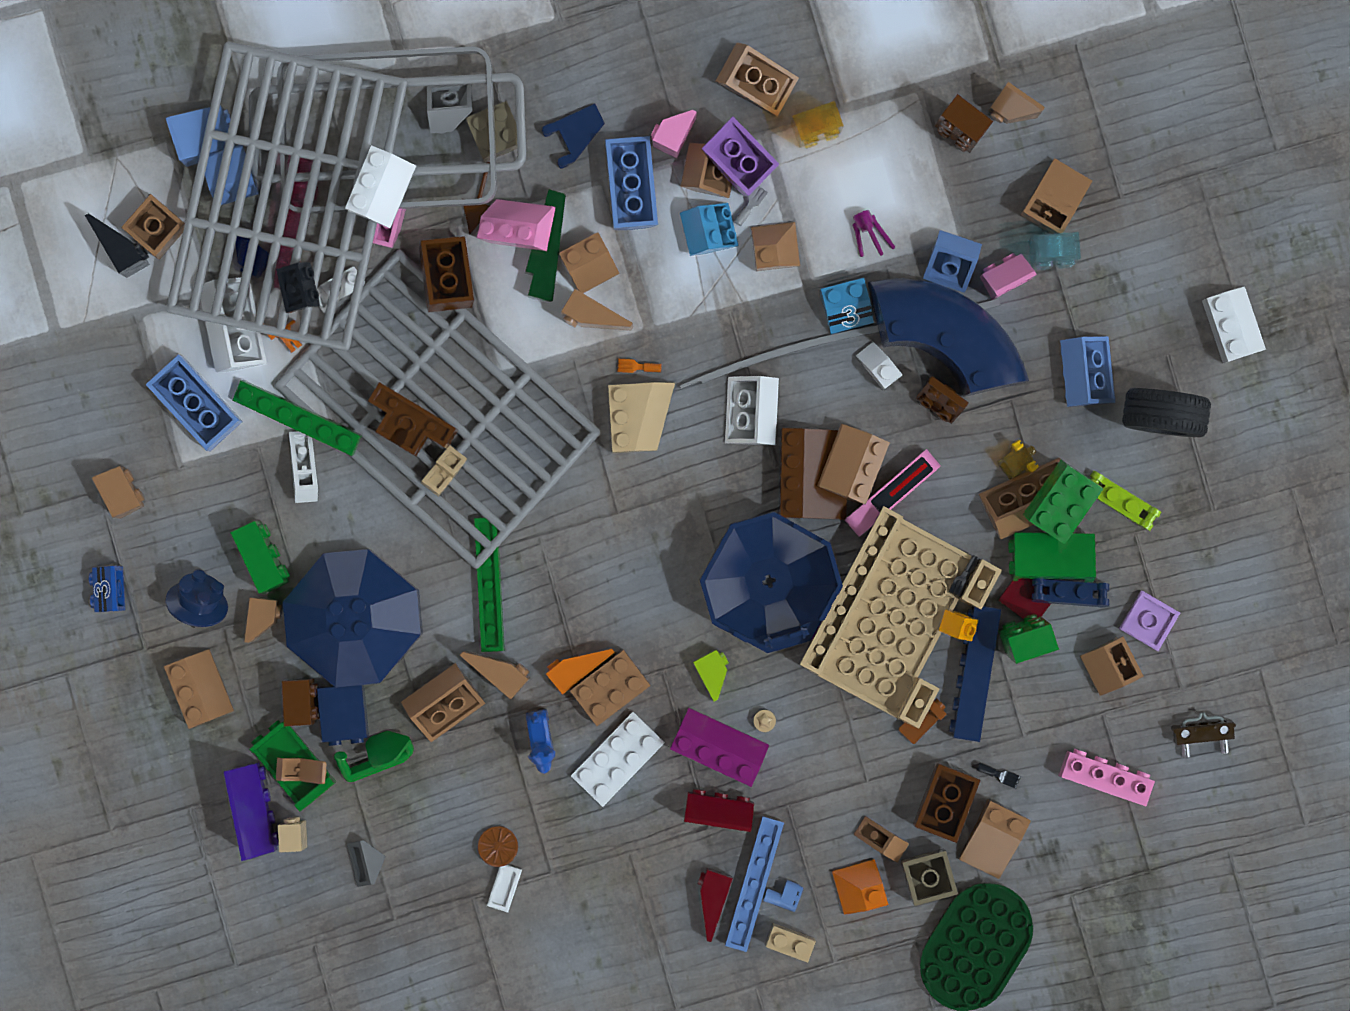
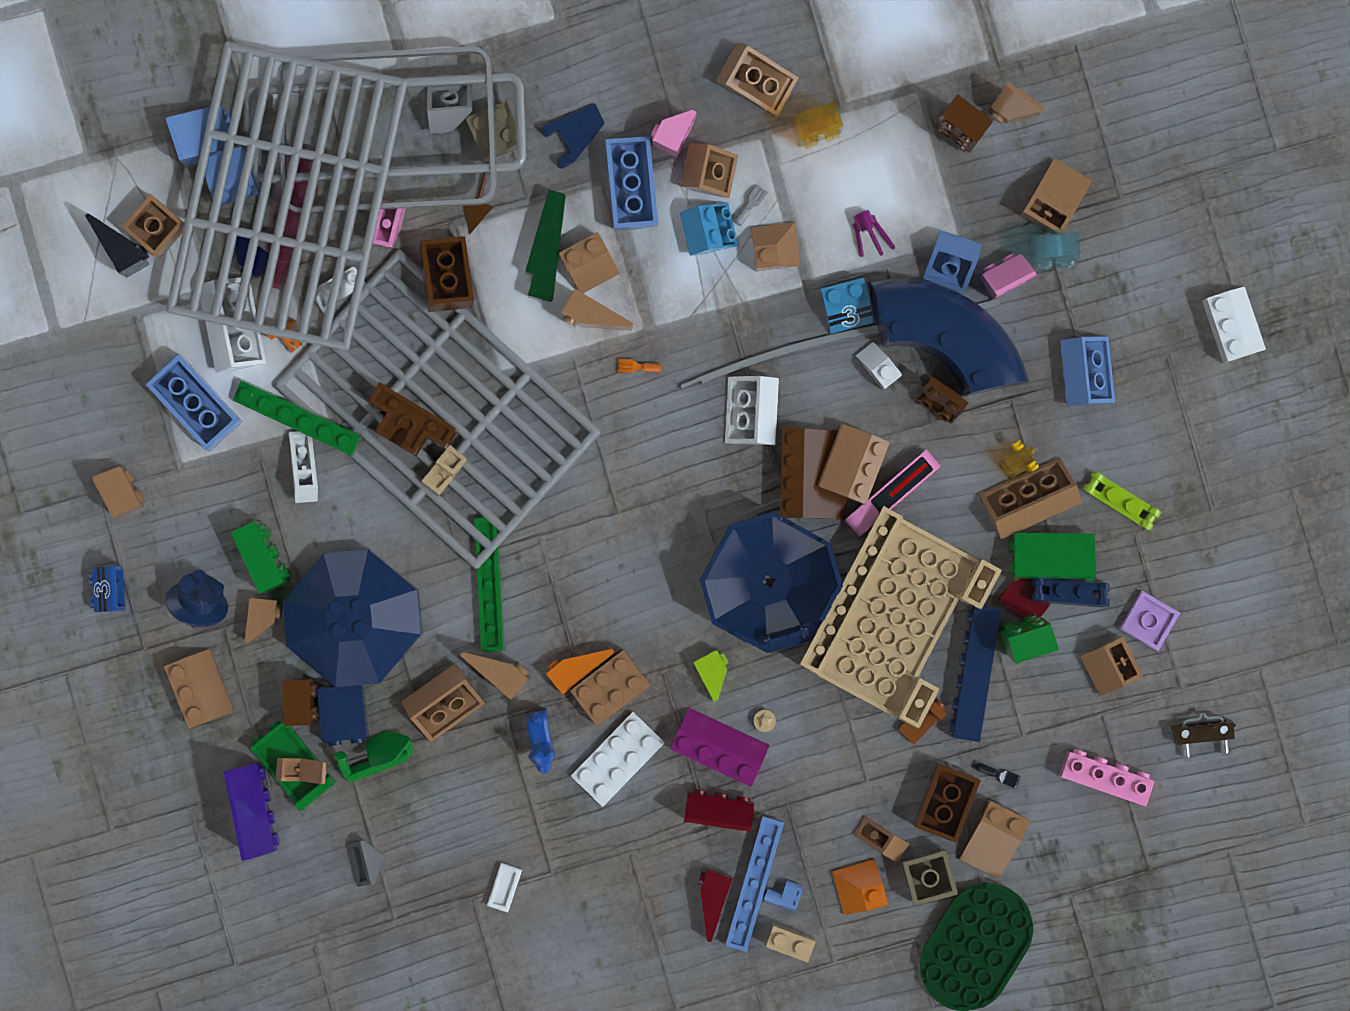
(292, 835): tan brick -> none
(298, 286): black bracket -> none
(380, 187): white slope -> none
(497, 846): dark orange wheel -> none
(517, 224): bright pink slope -> none
(638, 415): tan wedge -> none
(739, 157): medium lavender slope -> none
(958, 625): light orange brick -> none
(960, 582): black piece -> none
(1062, 501): green brick -> none
(1166, 412): black tyre -> none

